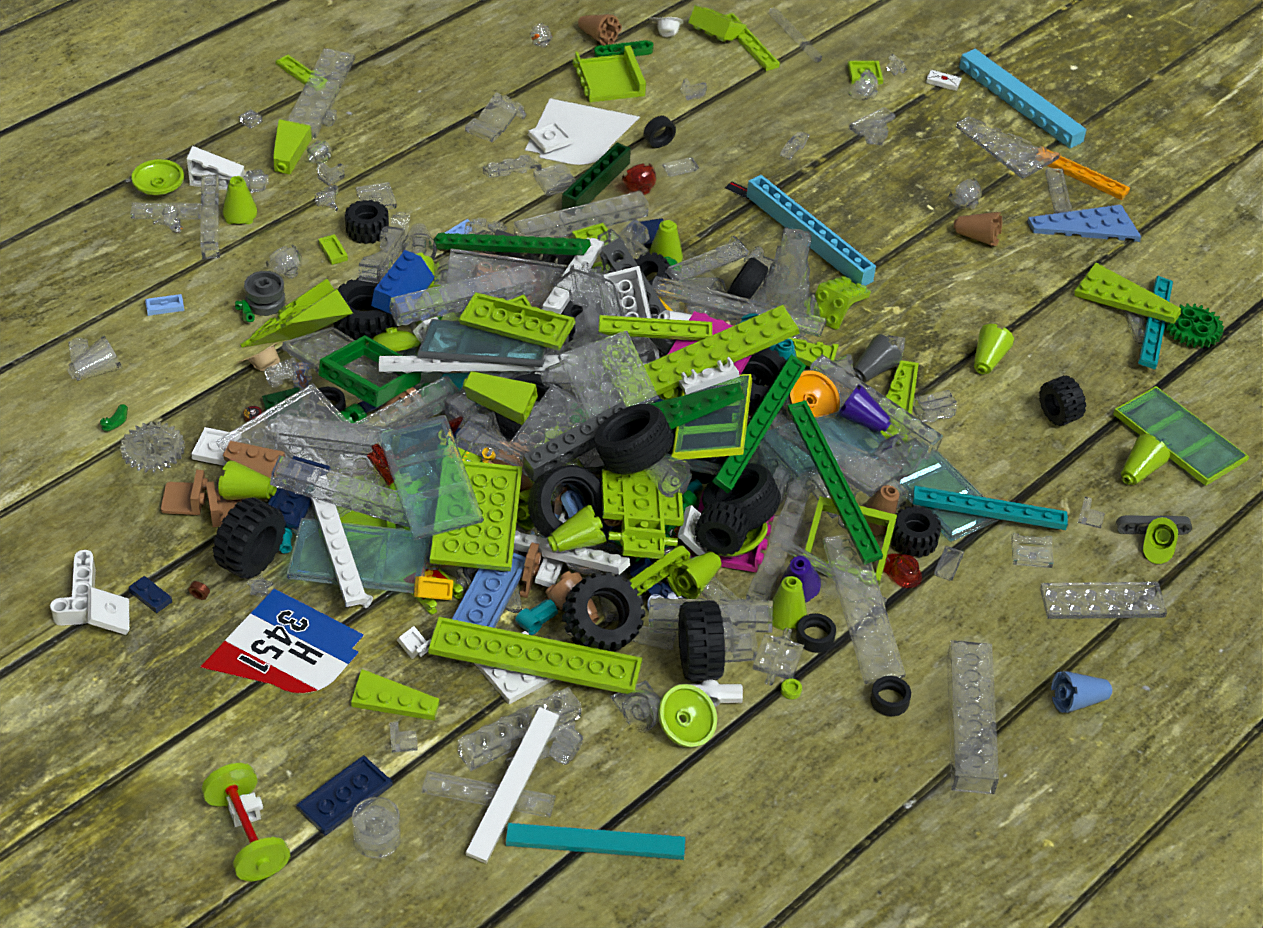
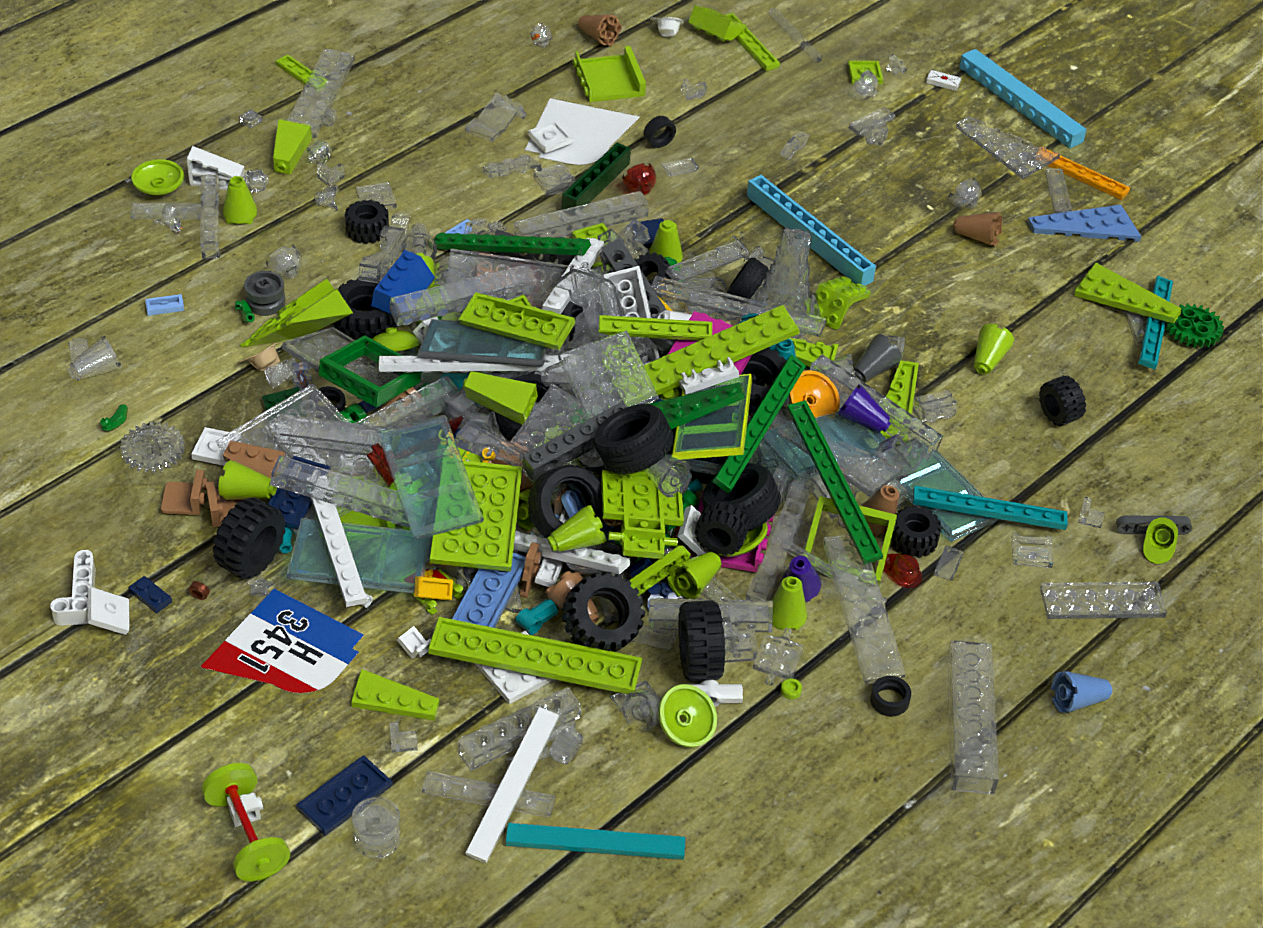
(251, 412): tile -> none
(333, 249): lime tile -> none
(640, 48): green beam -> none
(738, 189): black sticker -> none
(820, 621): black tyre -> none
(1144, 459): lime cone -> none
(1187, 437): clear light blue door -> none

